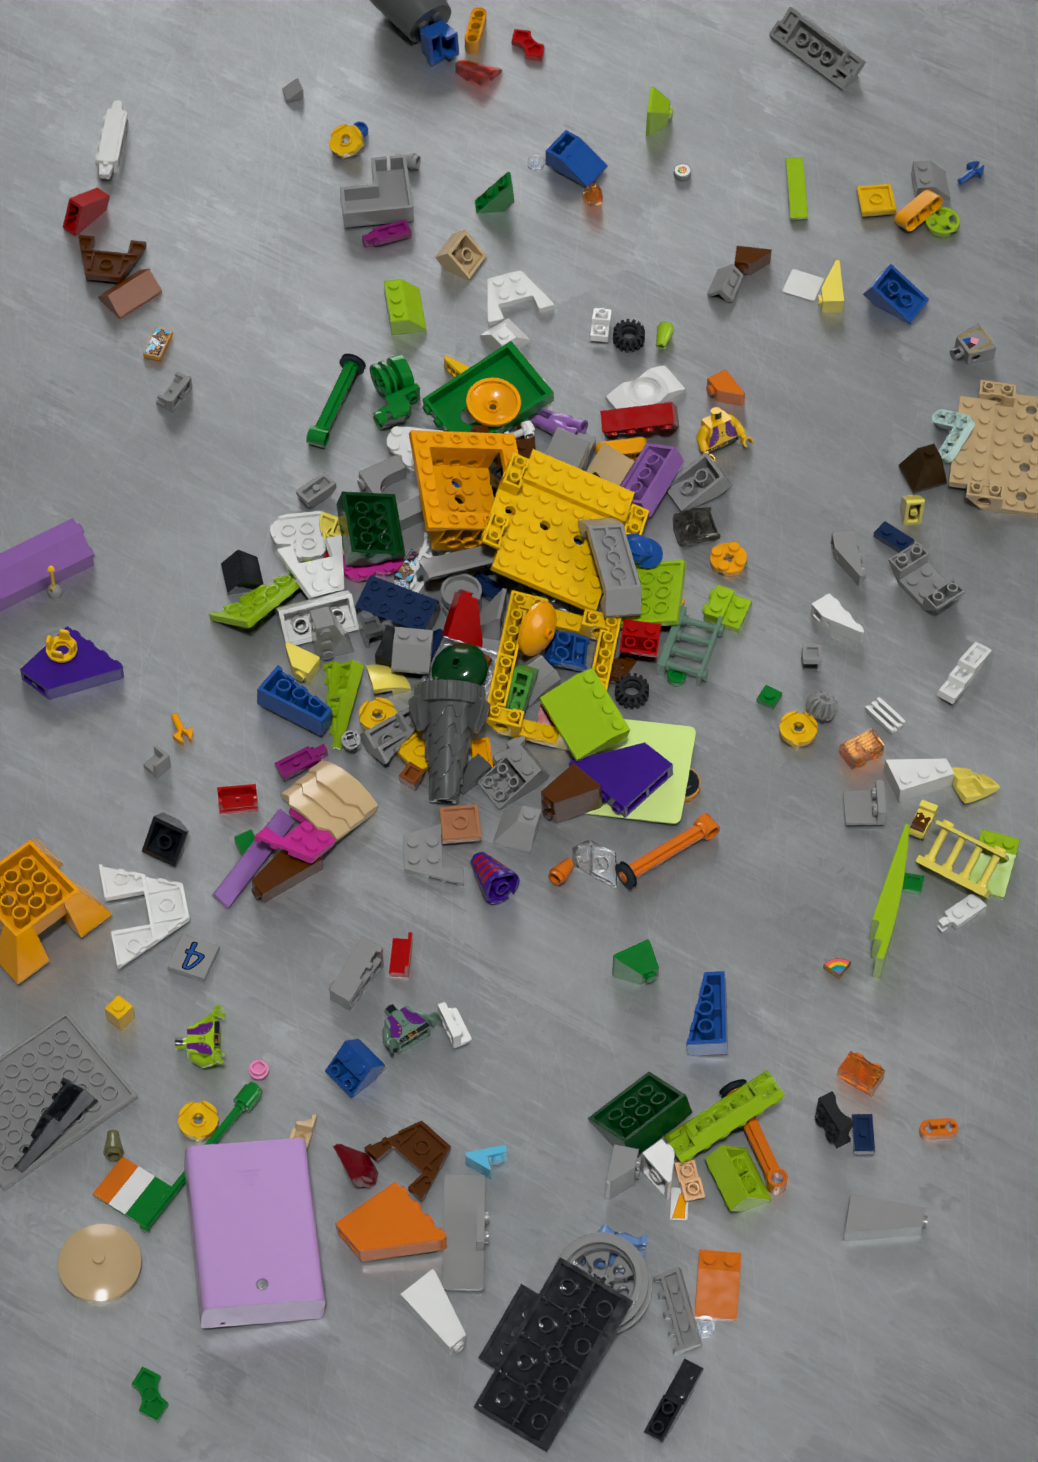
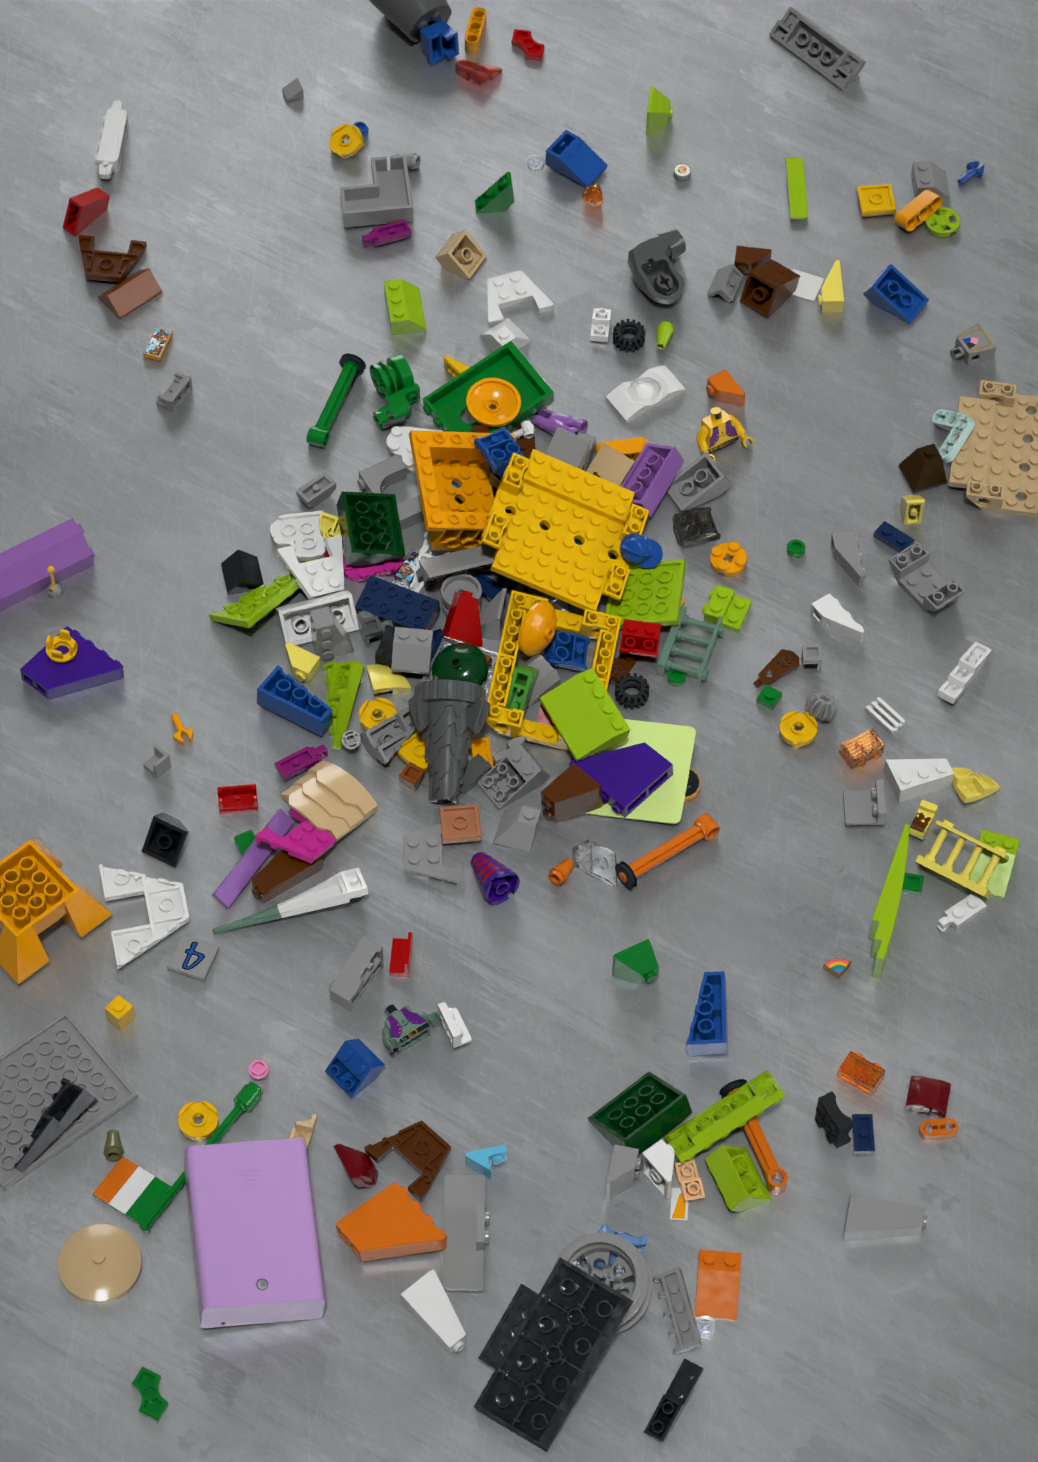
(204, 1040): lime torso -> none
(331, 892): none -> white plate
(497, 449): none -> blue slope
(614, 566): light grey slope -> none
(639, 418): red wedge -> none
(653, 267): none -> dark grey piece
(769, 287): none -> reddish brown slope
(780, 665): none -> reddish brown piece
(795, 548): none -> green tile
(928, 1096): none -> dark red slope

